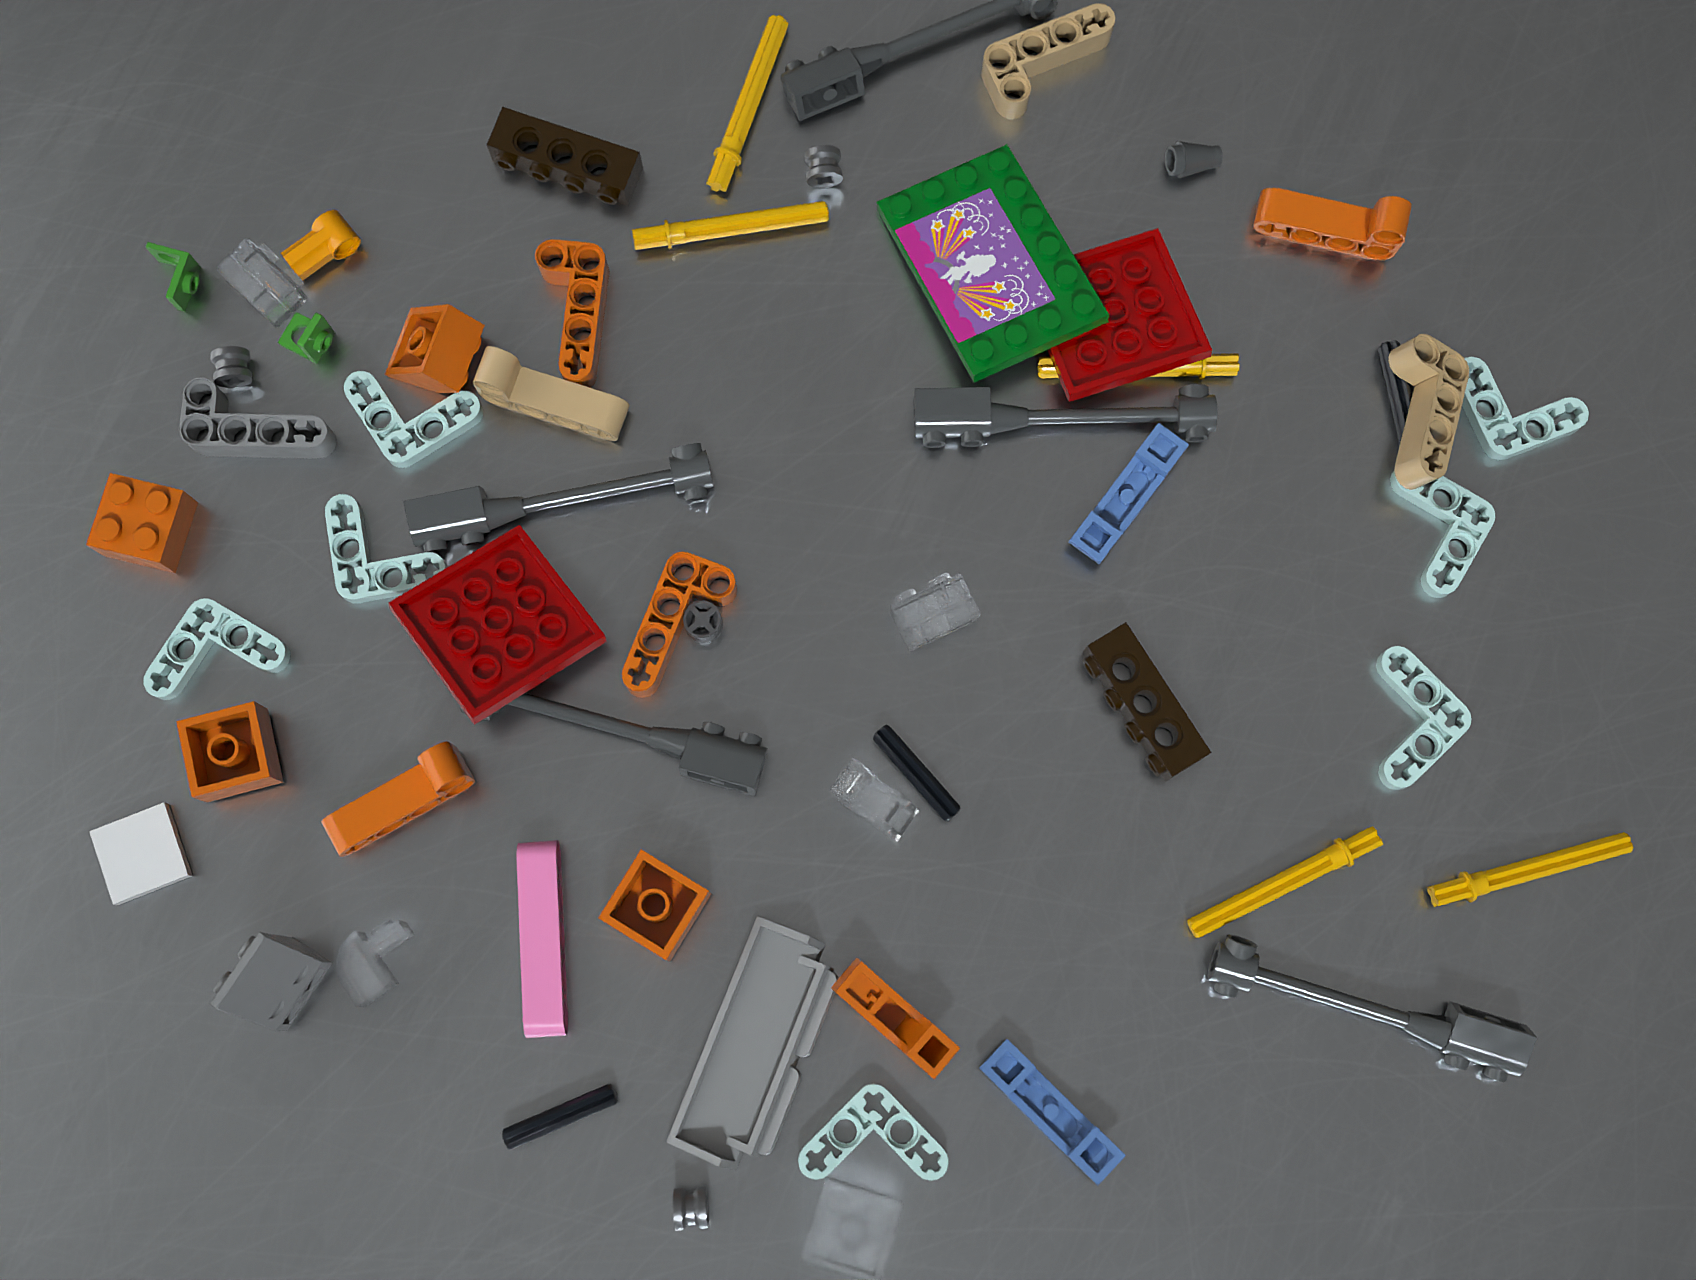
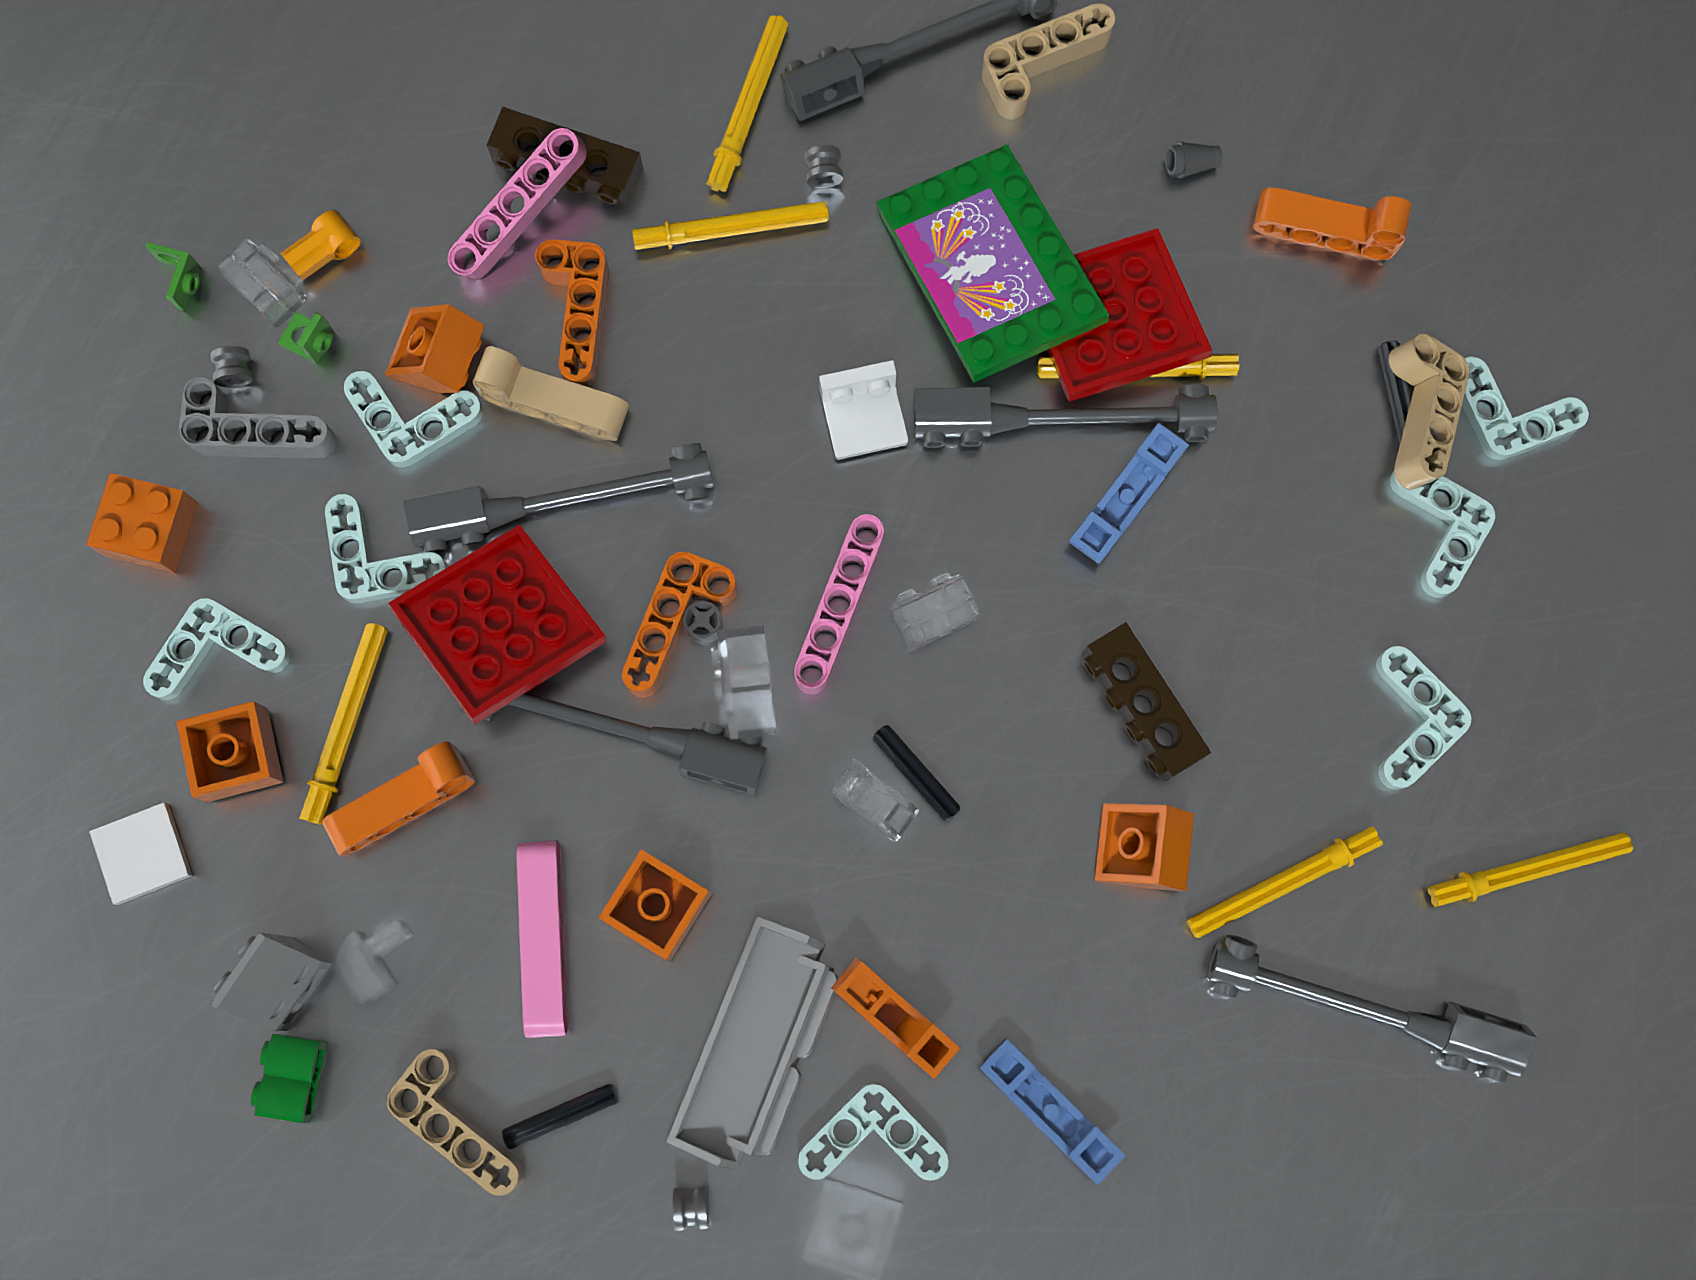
(289, 1078): none -> green brick
(343, 724): none -> yellow axle
(460, 1127): none -> tan beam
(535, 199): none -> bright pink beam
(744, 682): none -> clear brick
(839, 586): none -> bright pink beam
(863, 410): none -> white bracket
(1145, 846): none -> orange slope

